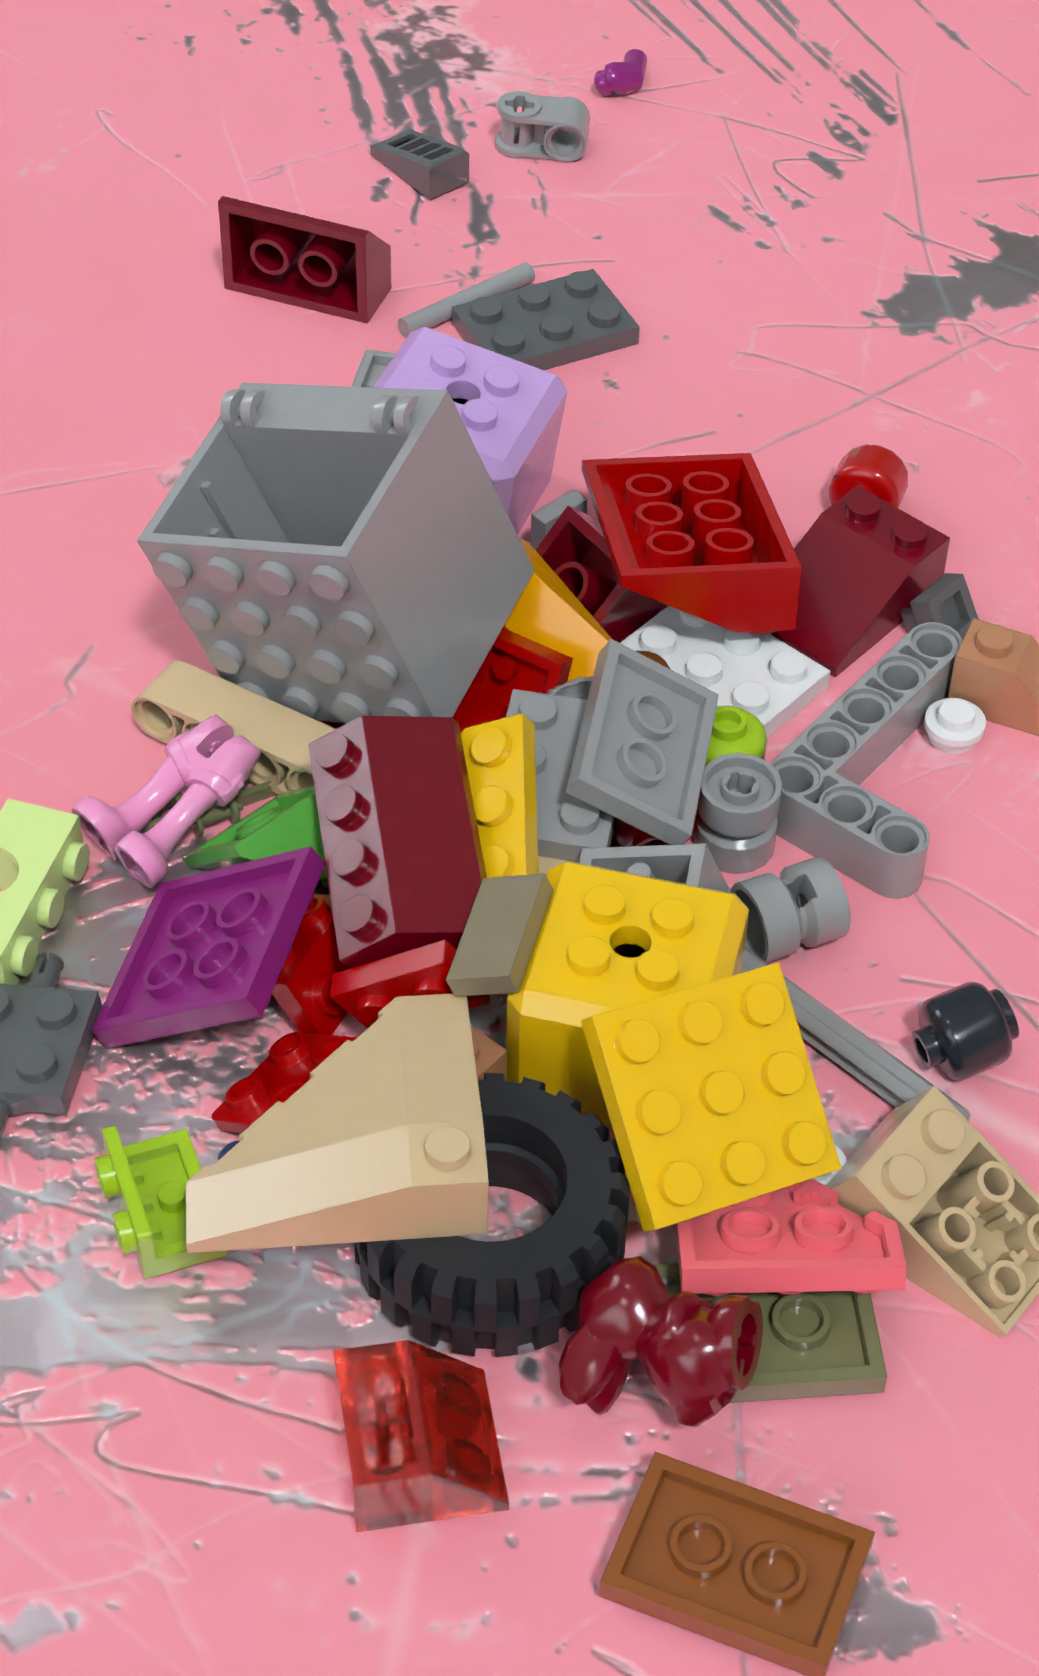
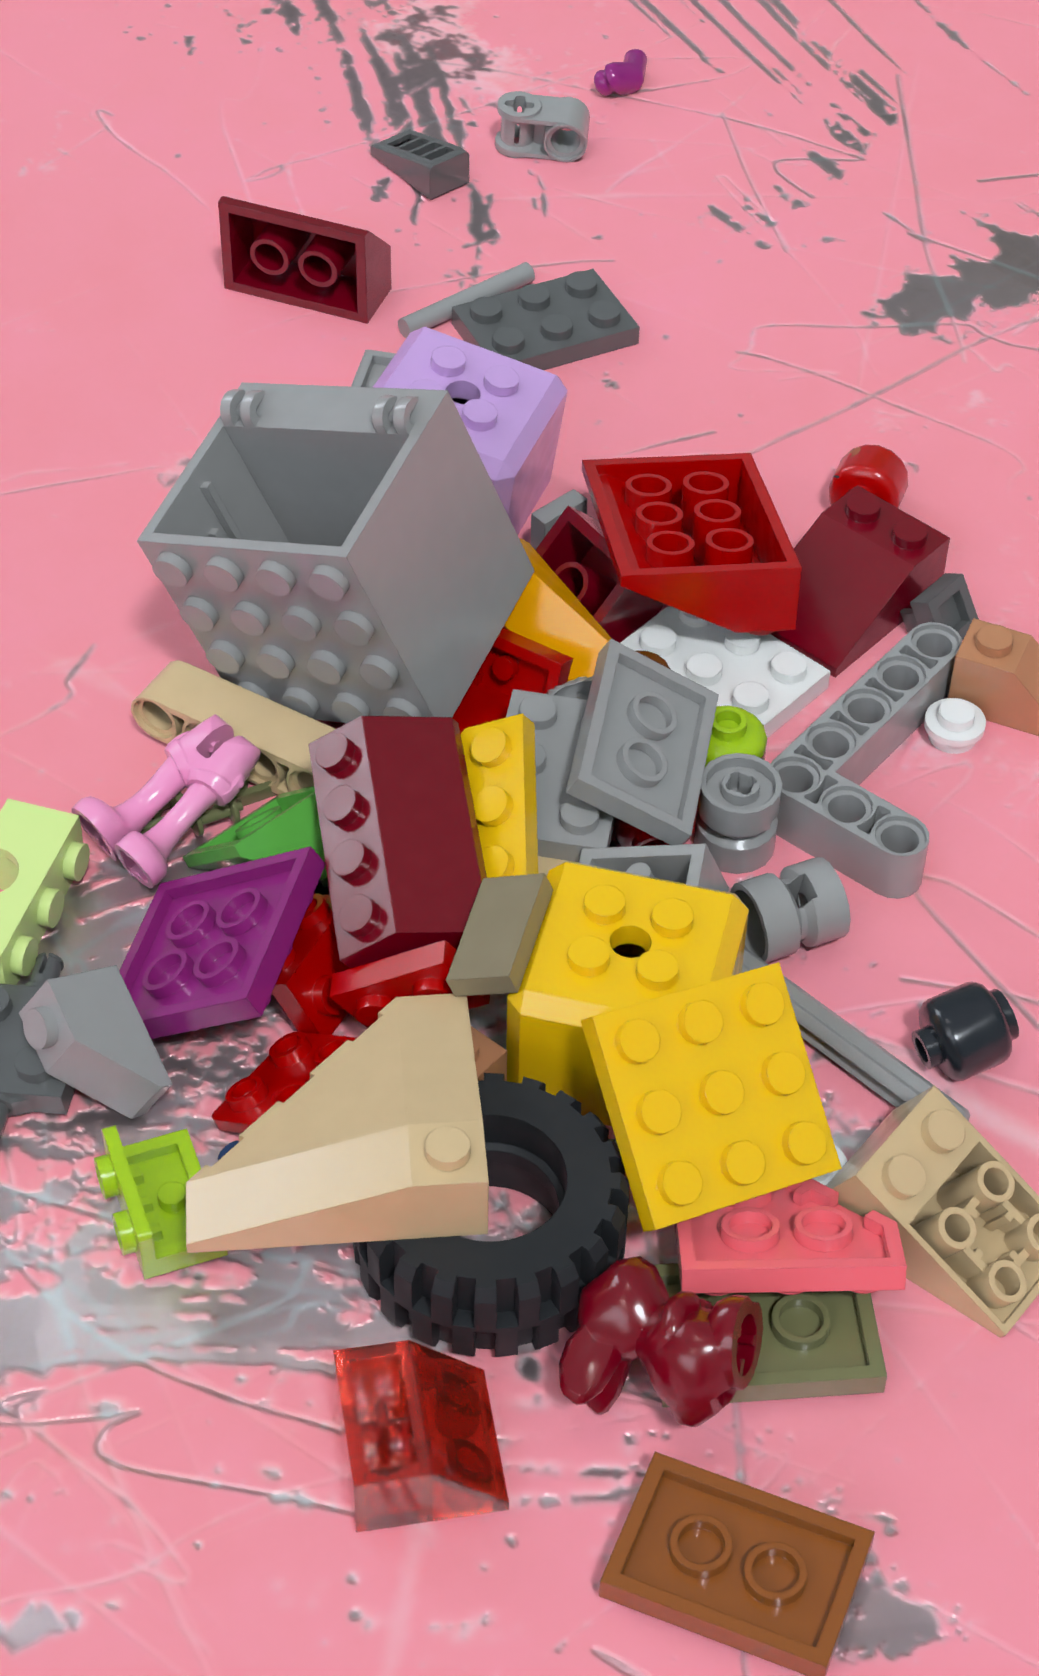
(96, 1040): none -> light grey slope

